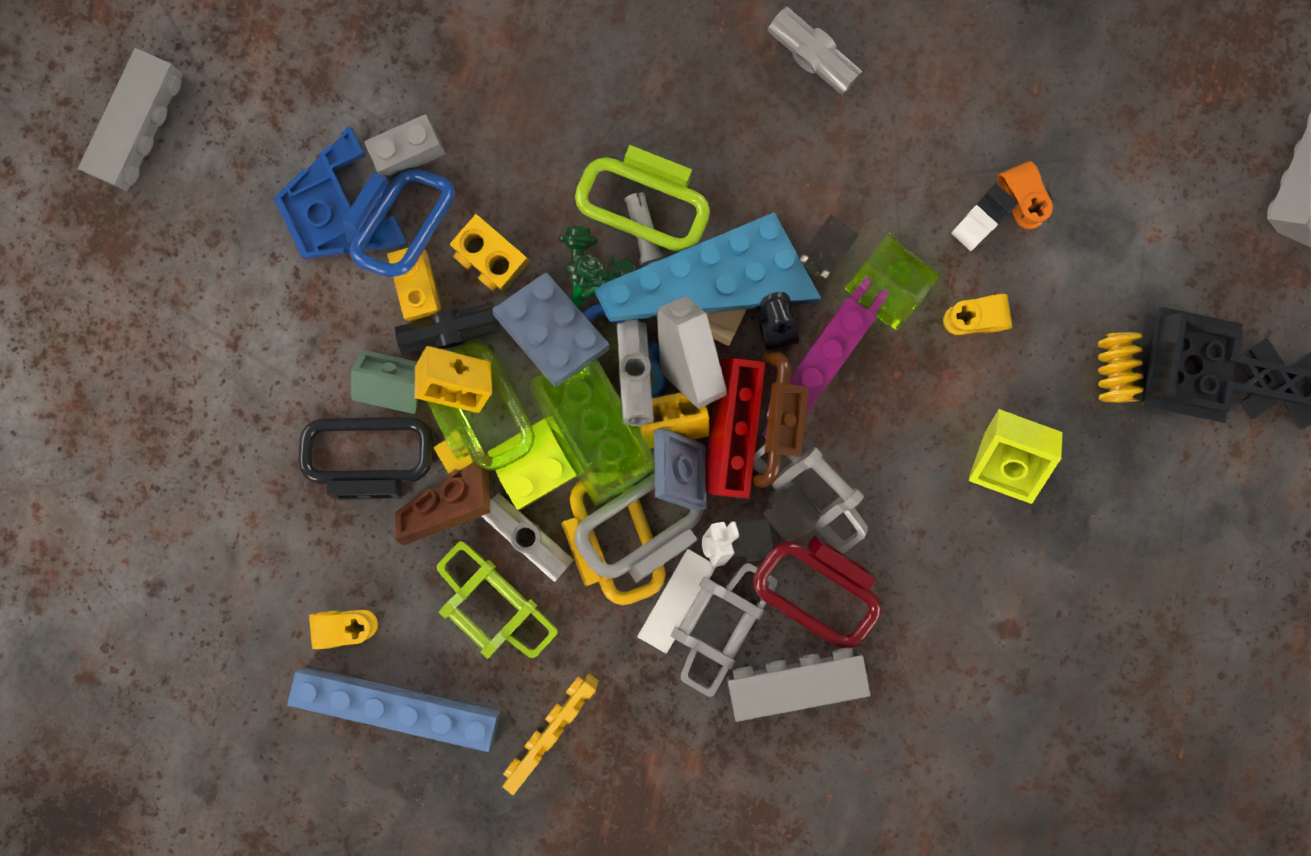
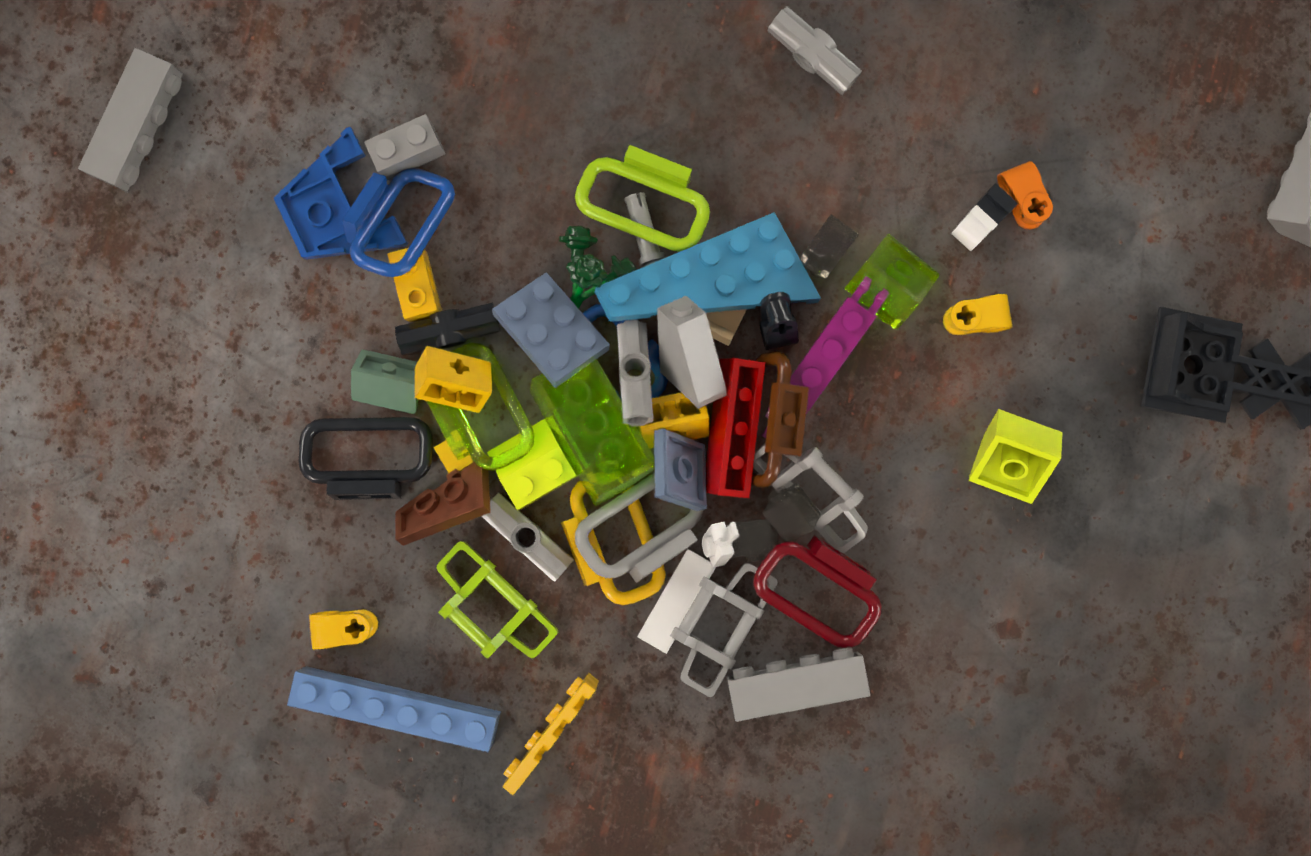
(494, 249): yellow brick -> none
(1120, 367): yellow piece -> none

